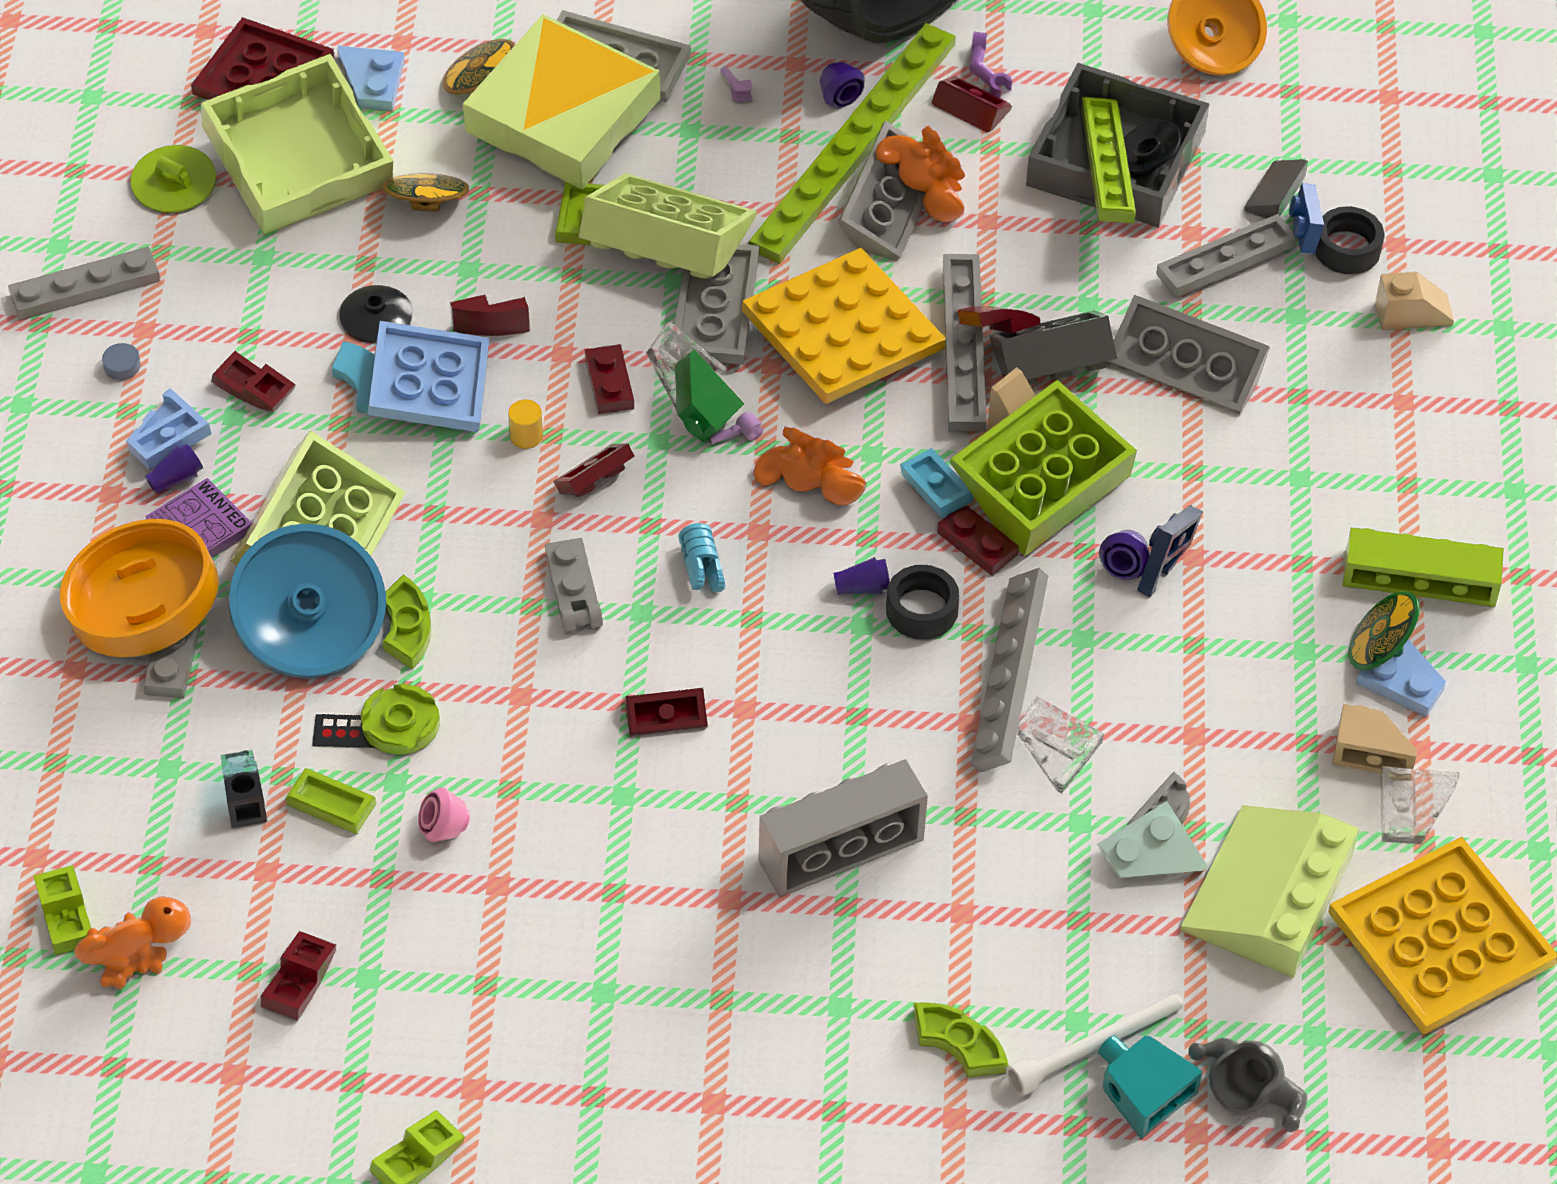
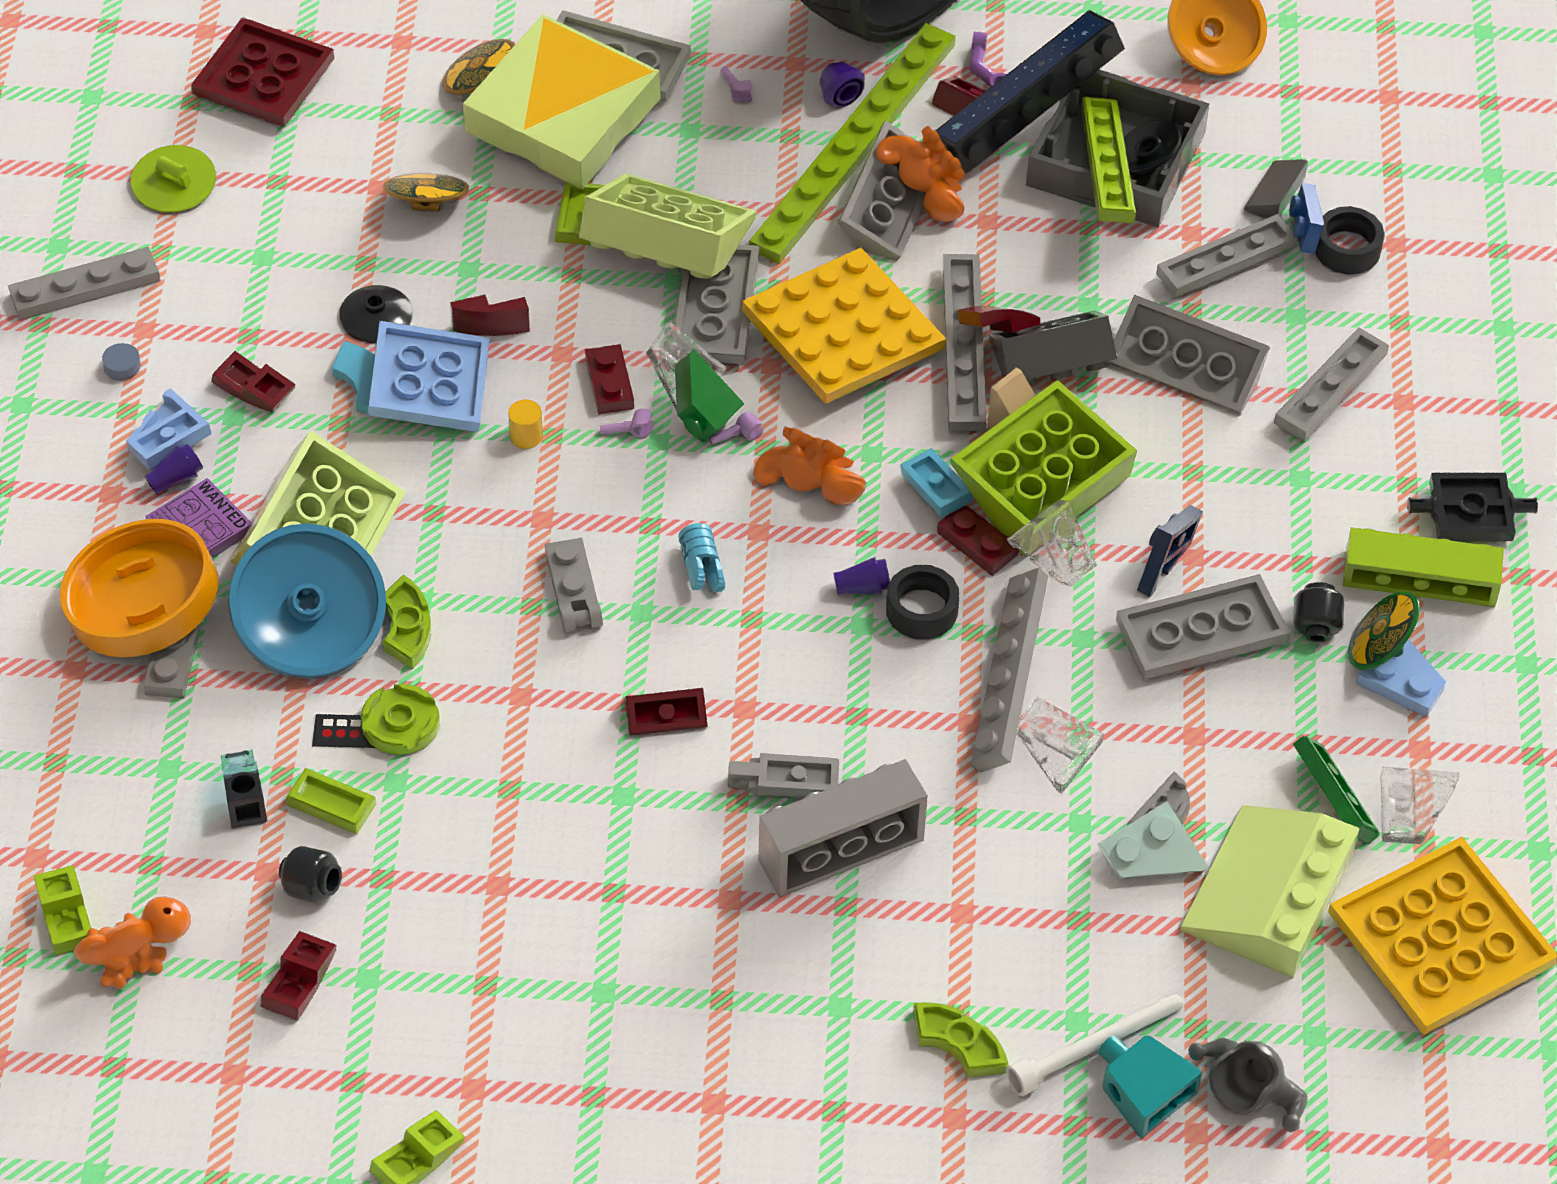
(296, 144): yellowish green tile -> none
(310, 874): none -> black head
(372, 75): light blue wing -> none
(442, 815): bright pink cone -> none
(605, 463): dark red plate -> none
(639, 426): none -> lavender hand
(784, 775): none -> light grey hinge
(1030, 89): none -> black brick
(1056, 544): none -> clear wing
(1124, 554): dark purple cone -> none
(1202, 626): none -> light grey plate
(1318, 611): none -> black head
(1331, 384): none -> light grey plate
(1336, 787): none -> green tile
(1370, 741): tan slope -> none
(1411, 302): tan slope -> none
(1472, 506): none -> black plate

